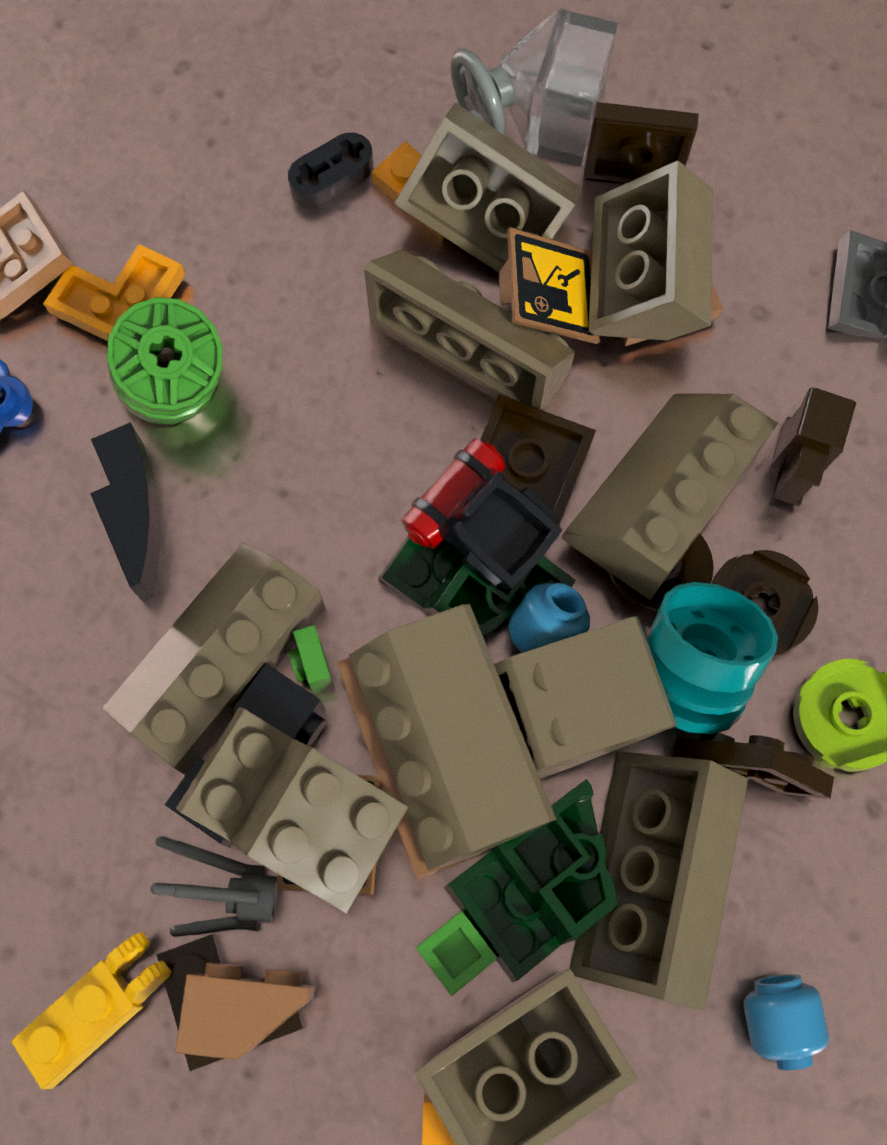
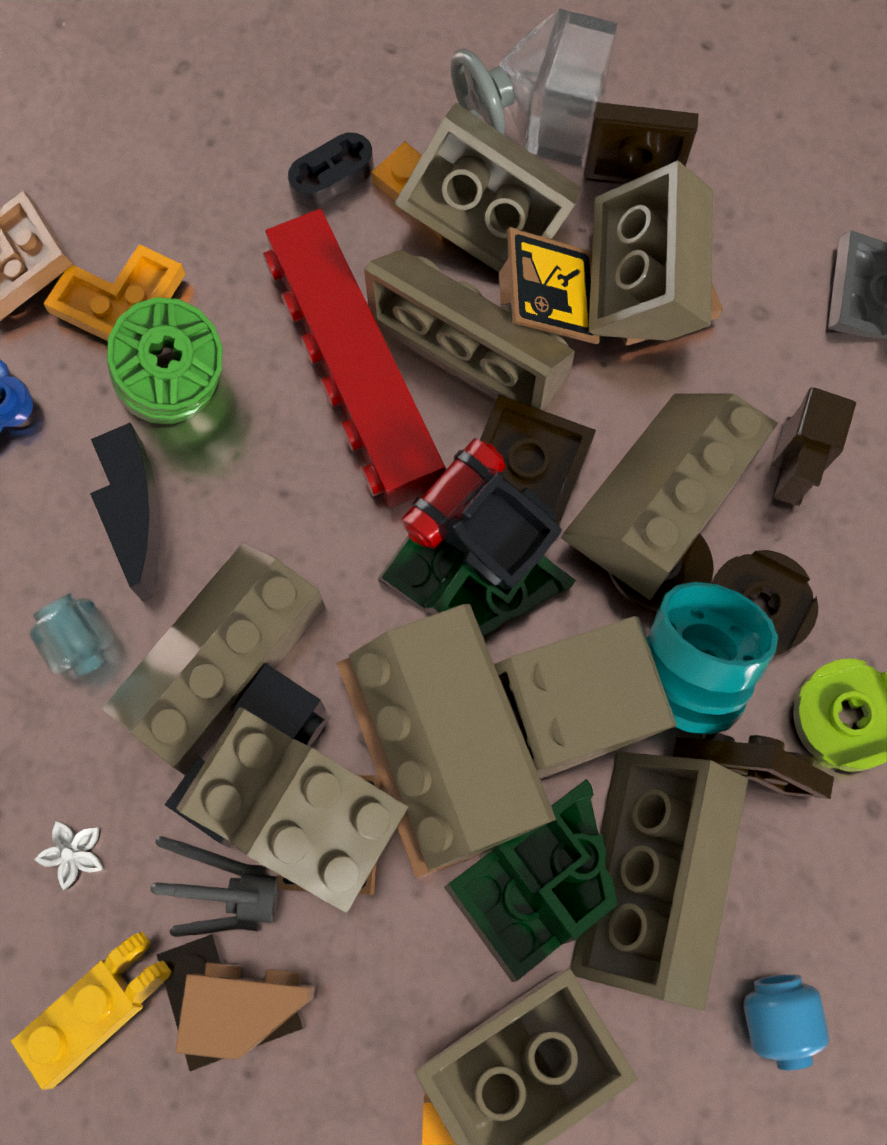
(71, 635): none -> clear light blue head
(71, 853): none -> white plant
(310, 661): bright green plate -> none
(355, 359): none -> red brick
(456, 953): bright green plate -> none
(547, 616): dark azure head -> none

